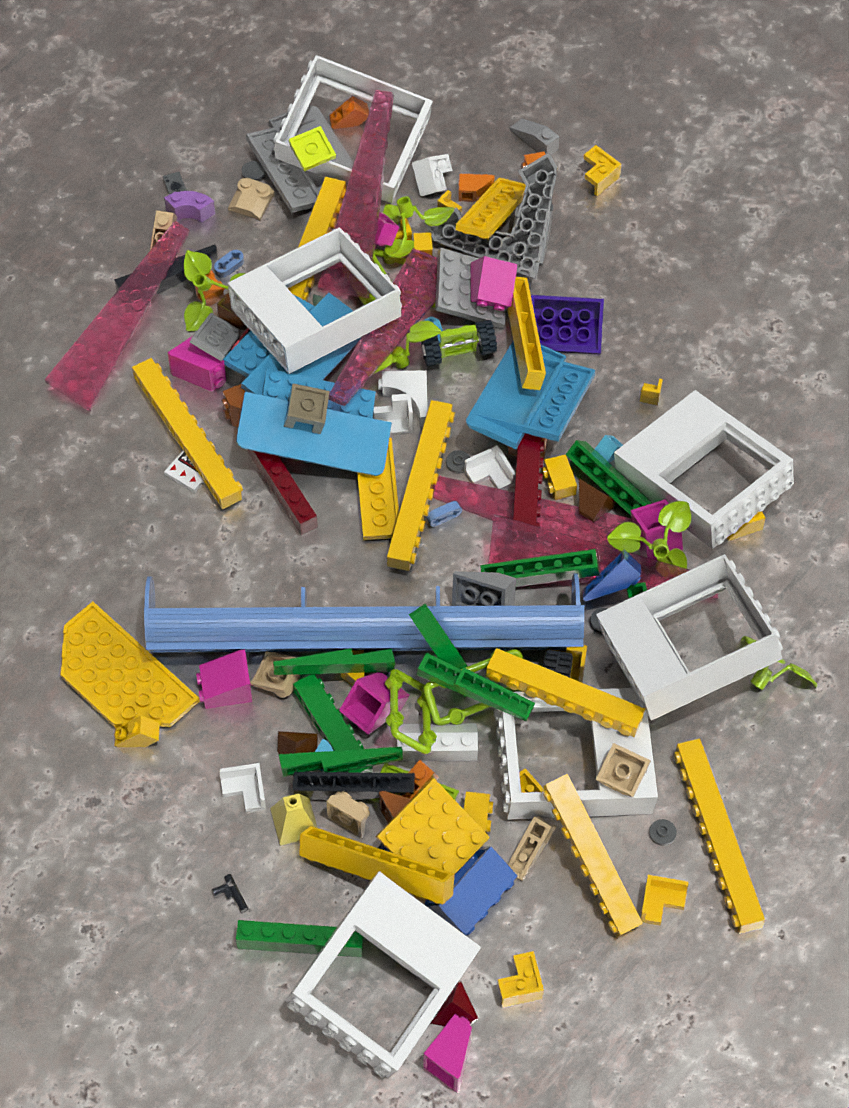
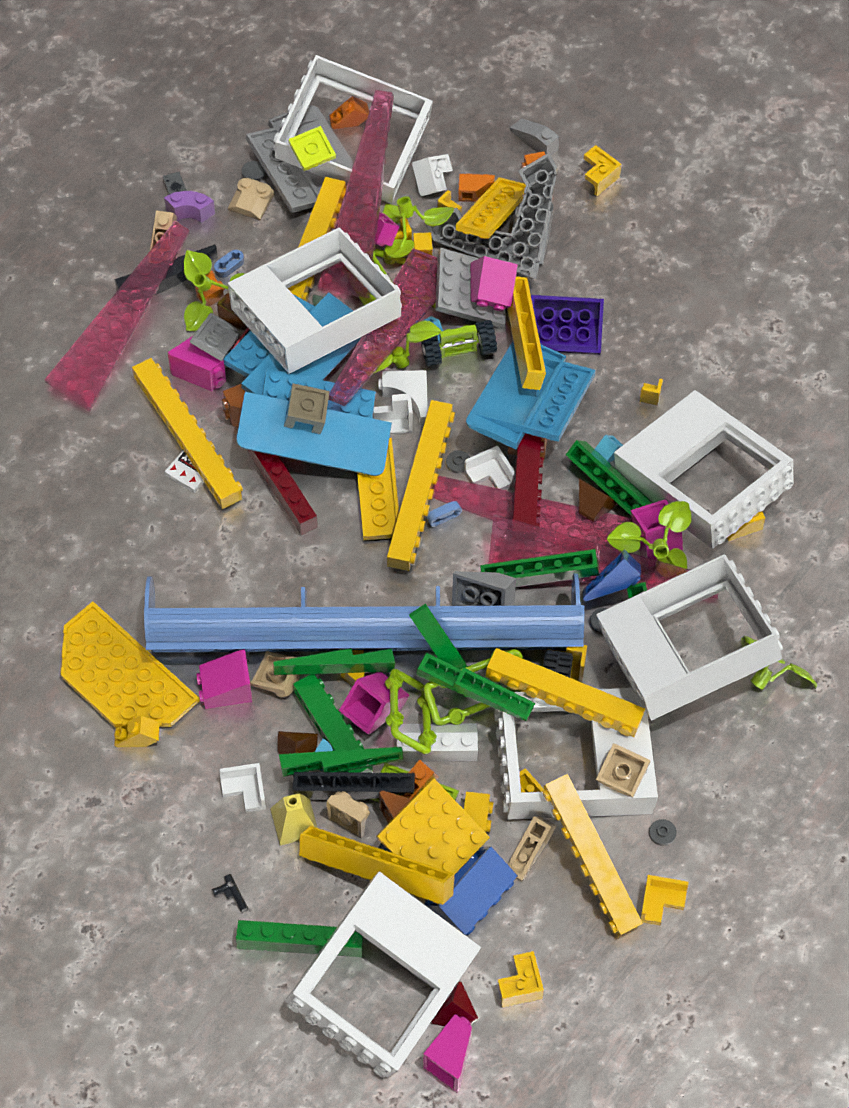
(559, 477): yellow brick -> none
(719, 836): yellow brick -> none

